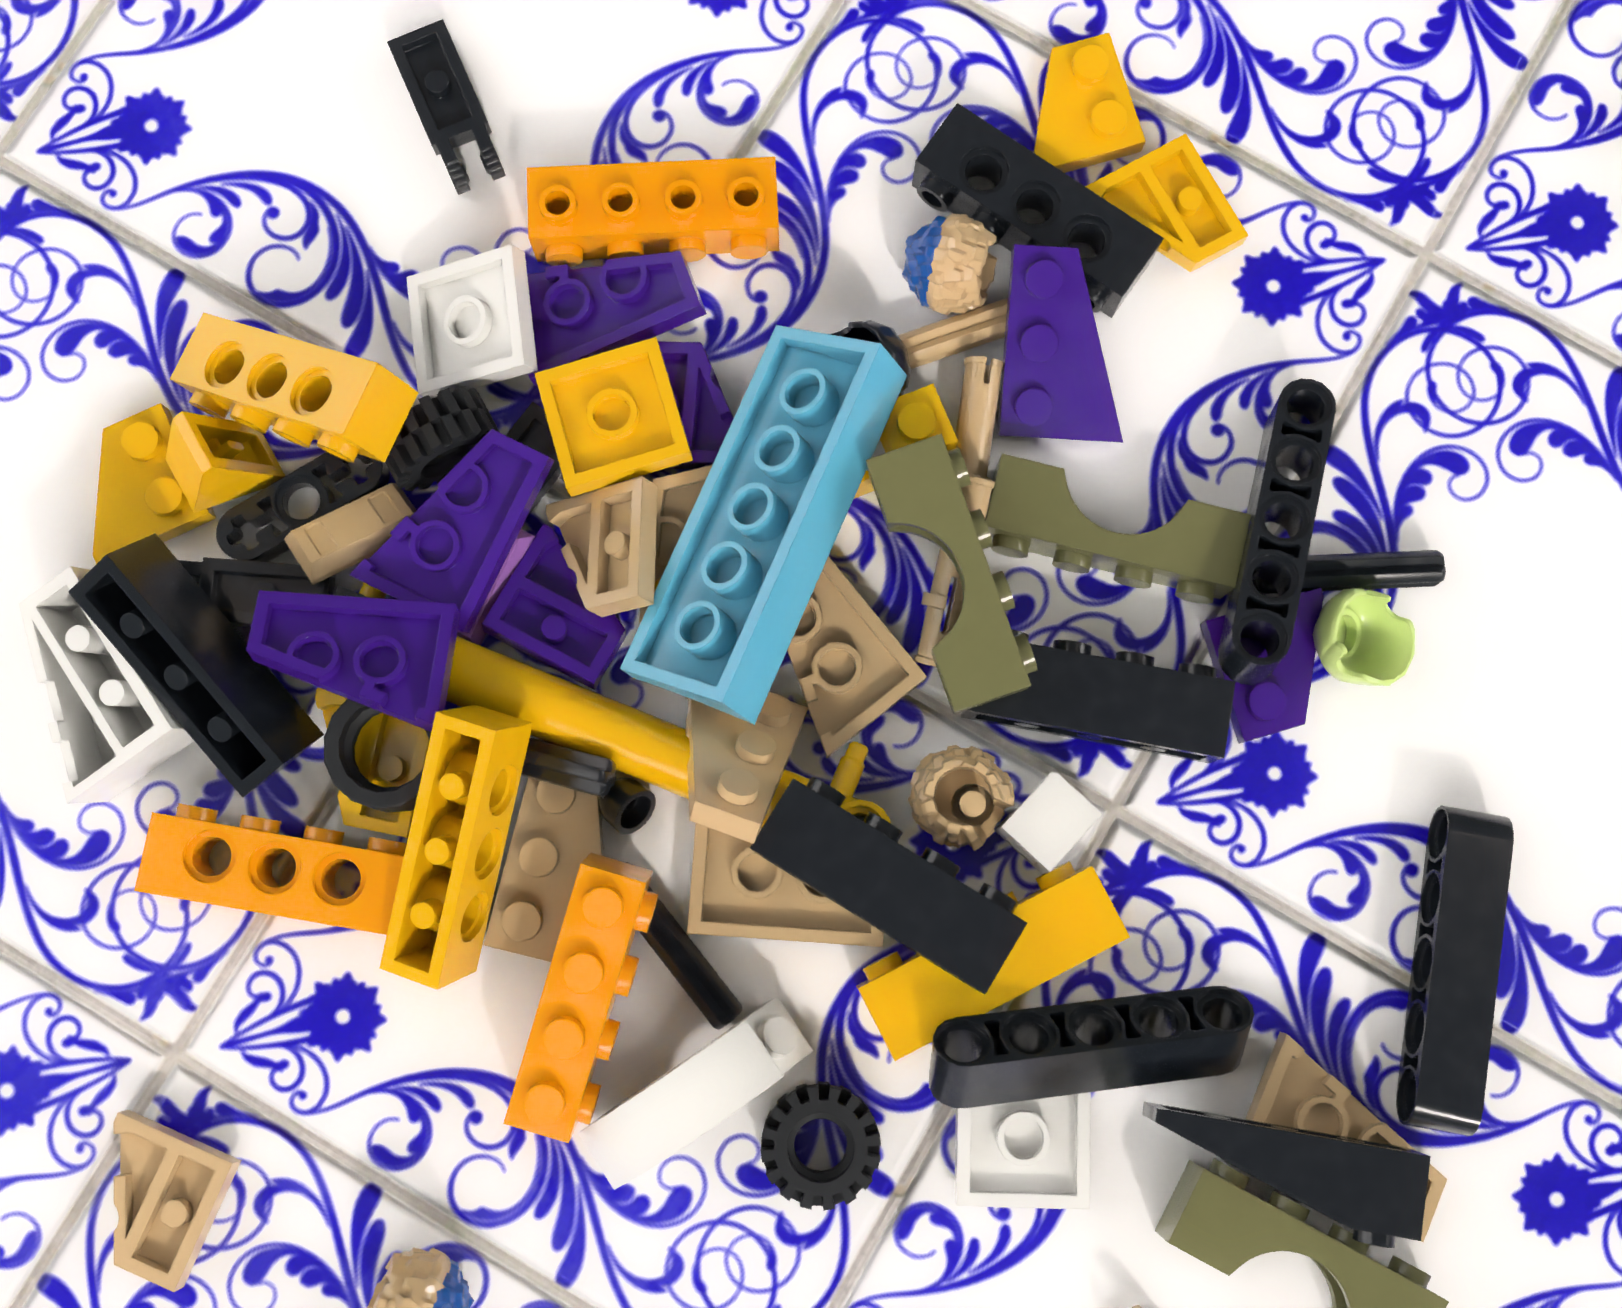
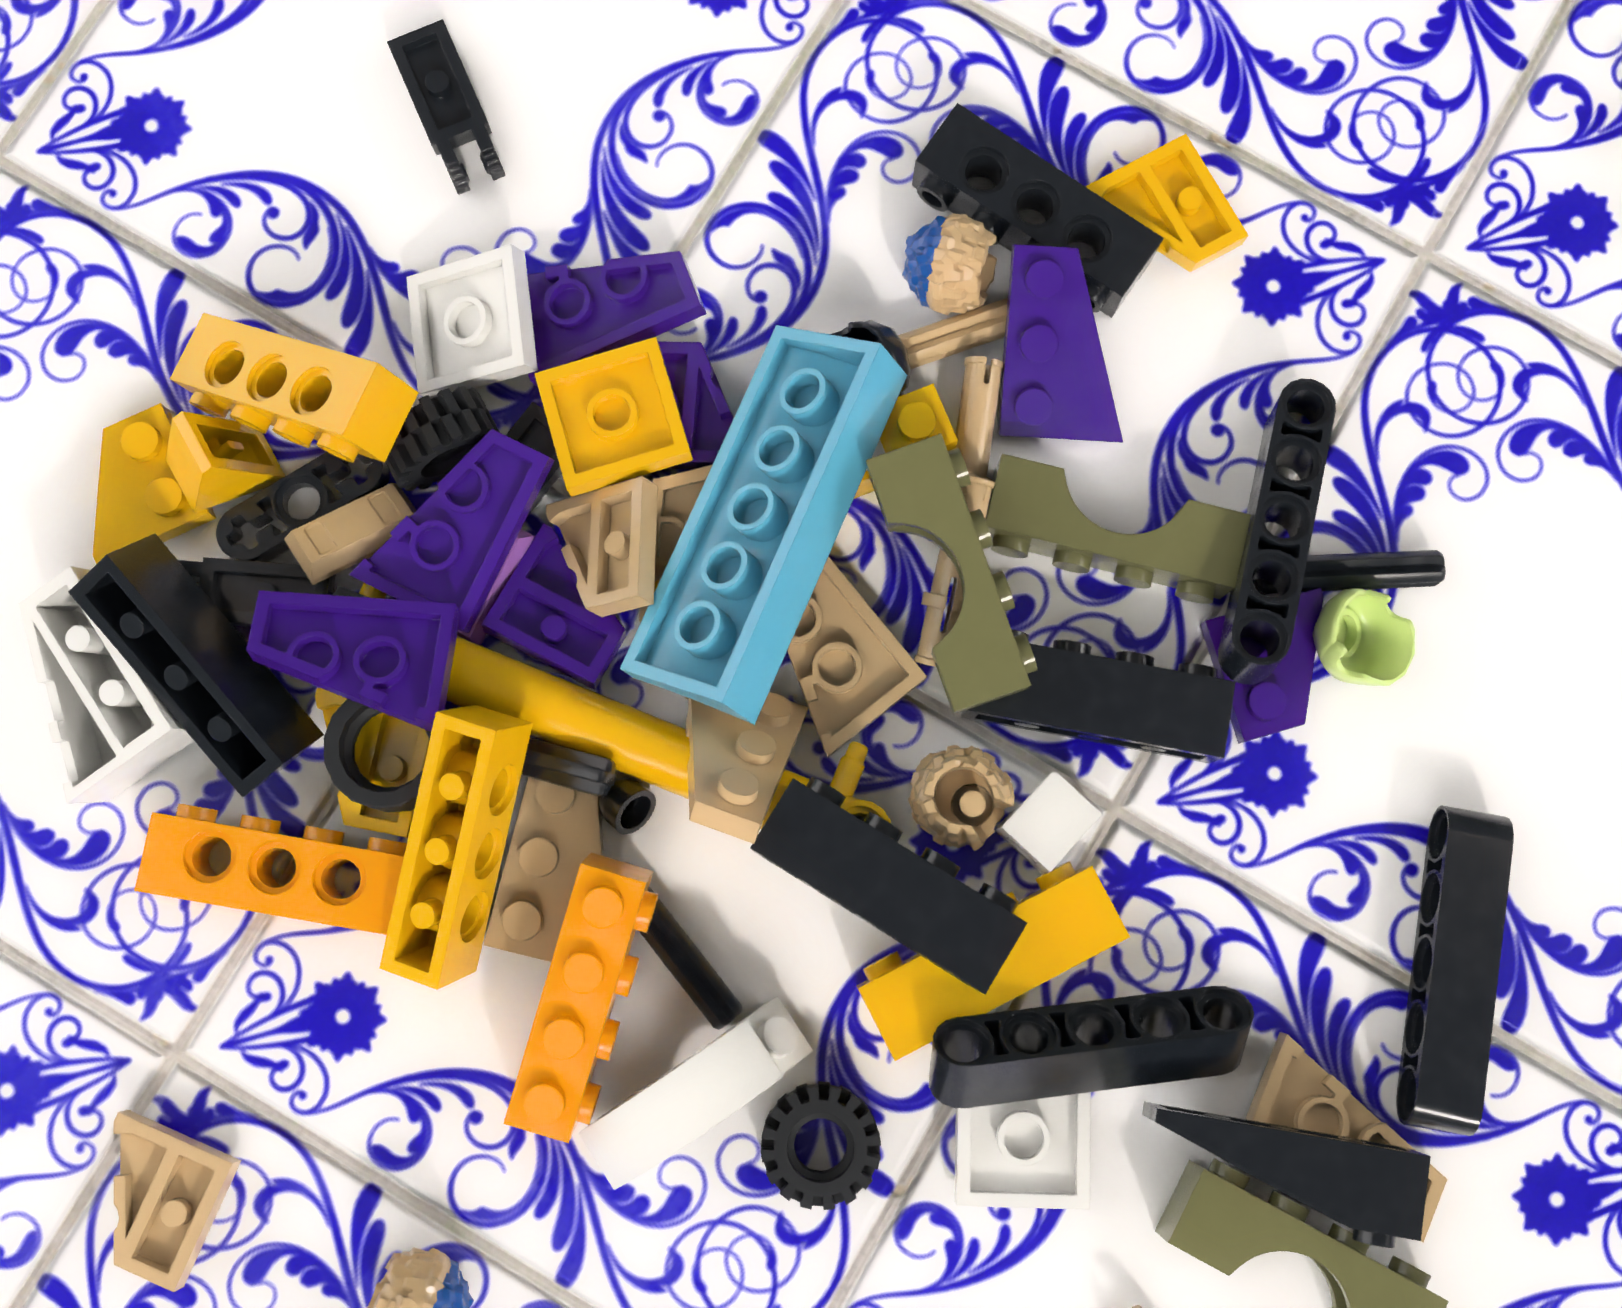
(653, 209): light orange brick -> none
(752, 898): tan wing -> none
(1086, 107): yellow wing -> none

